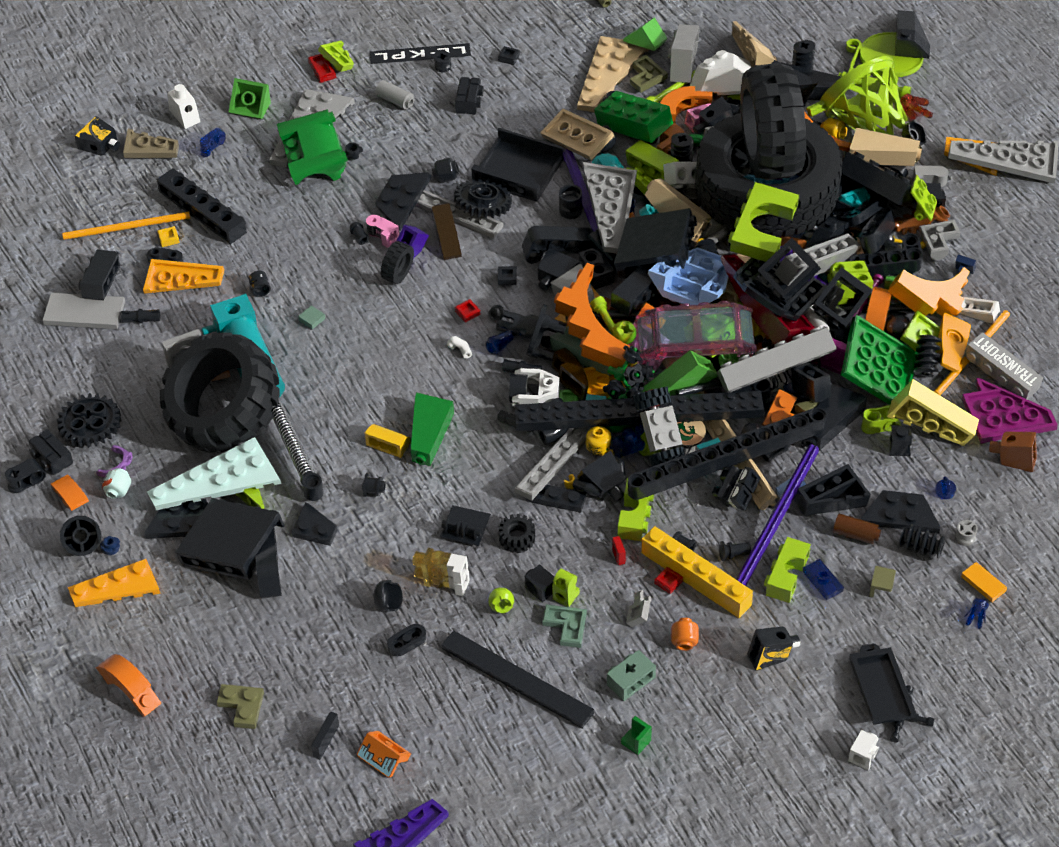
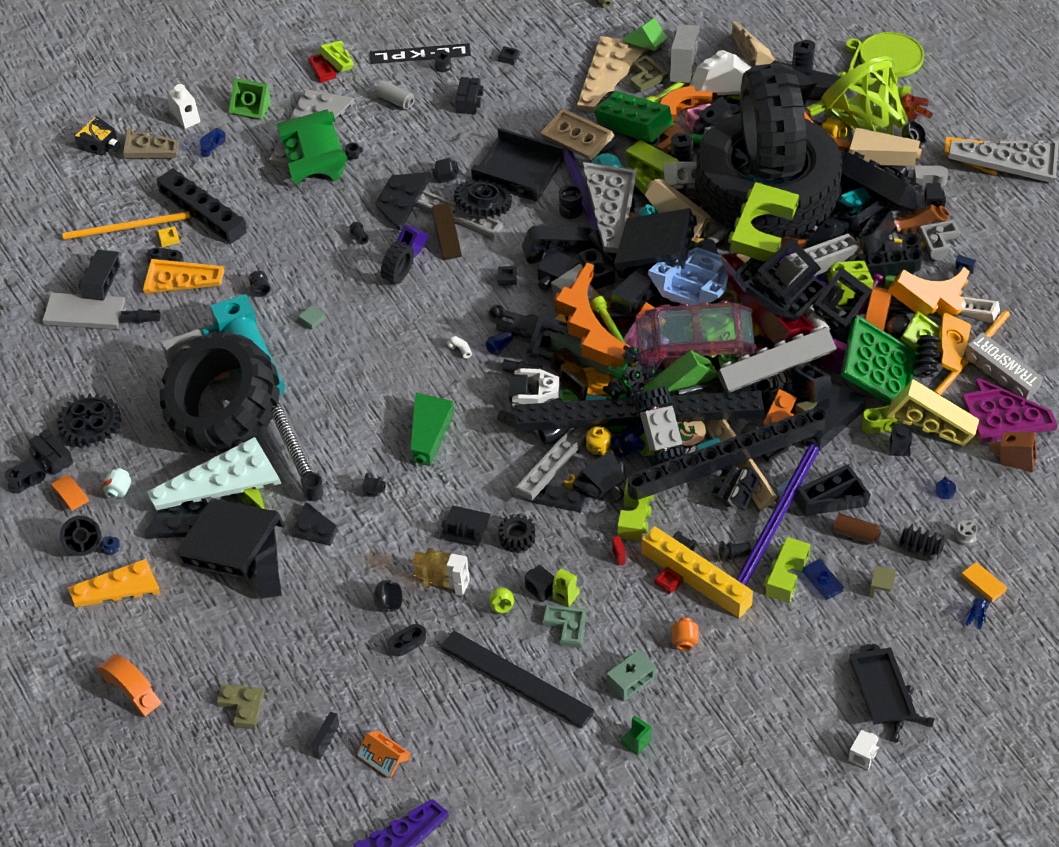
(127, 458): medium lavender cap -> none
(383, 229): bright pink leg -> none
(387, 440): yellow brick -> none
(467, 310): red tile -> none
(624, 332): lime piece -> none
(639, 610): light grey plate -> none
(771, 646): black torso -> none
(901, 510): black wing -> none
(910, 36): black wedge -> none
(925, 200): lime hinge -> none

